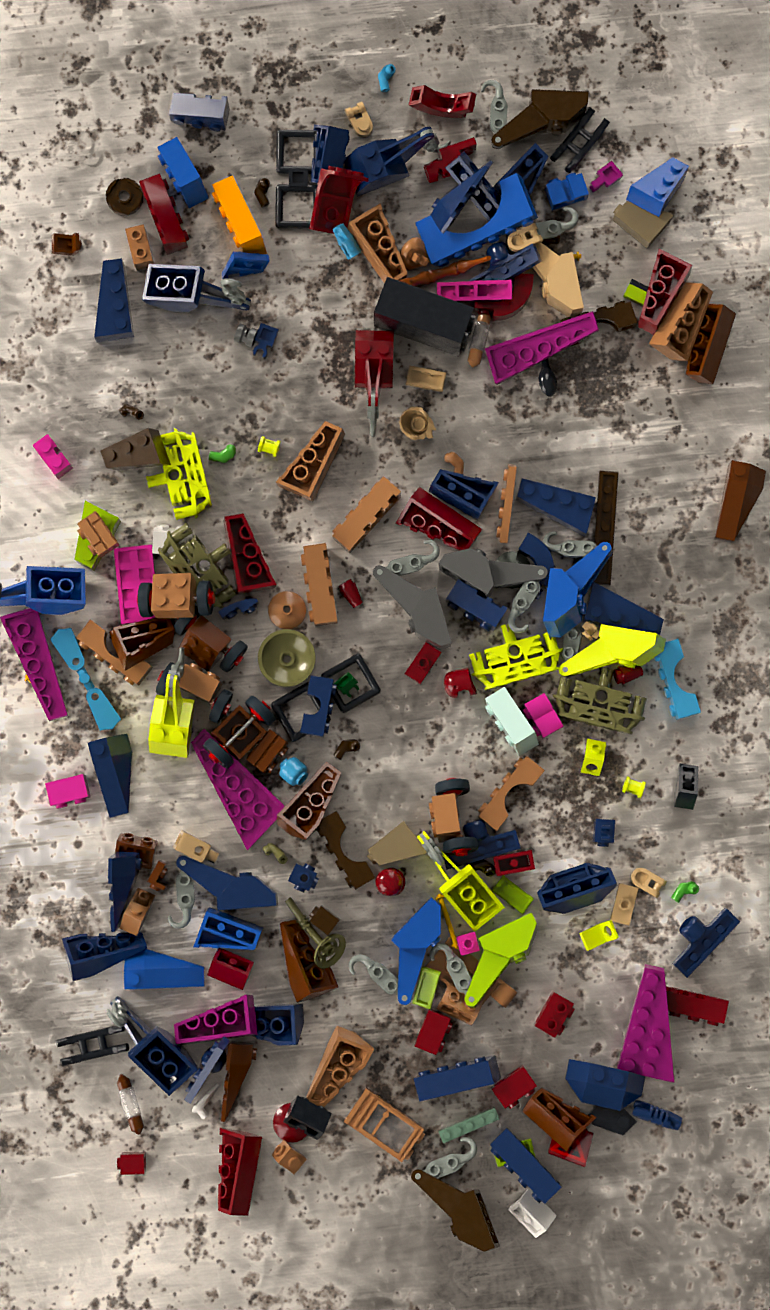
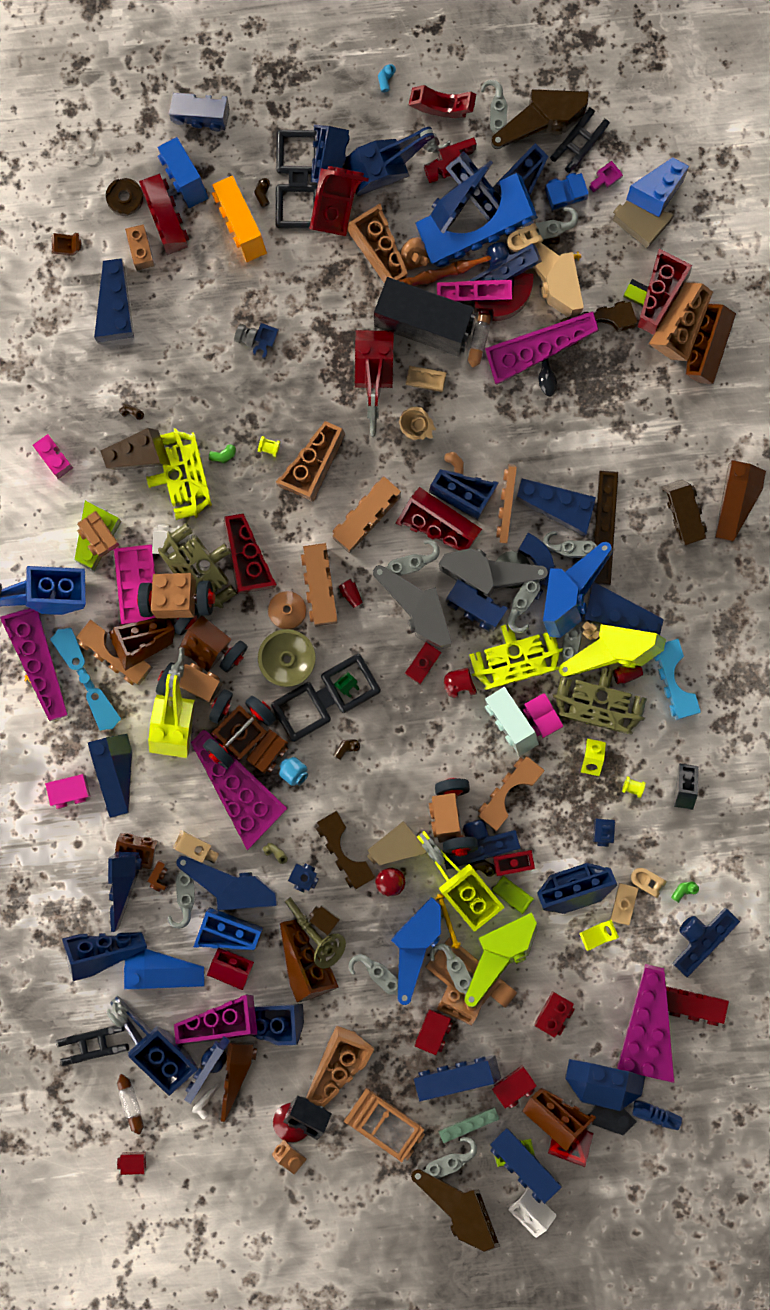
(137, 911): medium nougat slope -> none
(180, 289): dark blue slope -> none
(238, 1170): dark red wedge -> none
(245, 264): blue wing -> none
(246, 606): dark blue slope -> none
(309, 805): reddish brown wedge -> none
(317, 723): dark blue arch -> none
(346, 241): dark azure hinge -> none
(363, 126): tan plate -> none
(426, 987): lime tile -> none
(467, 943): dark pink bracket -> none
(685, 511): none -> dark brown wedge

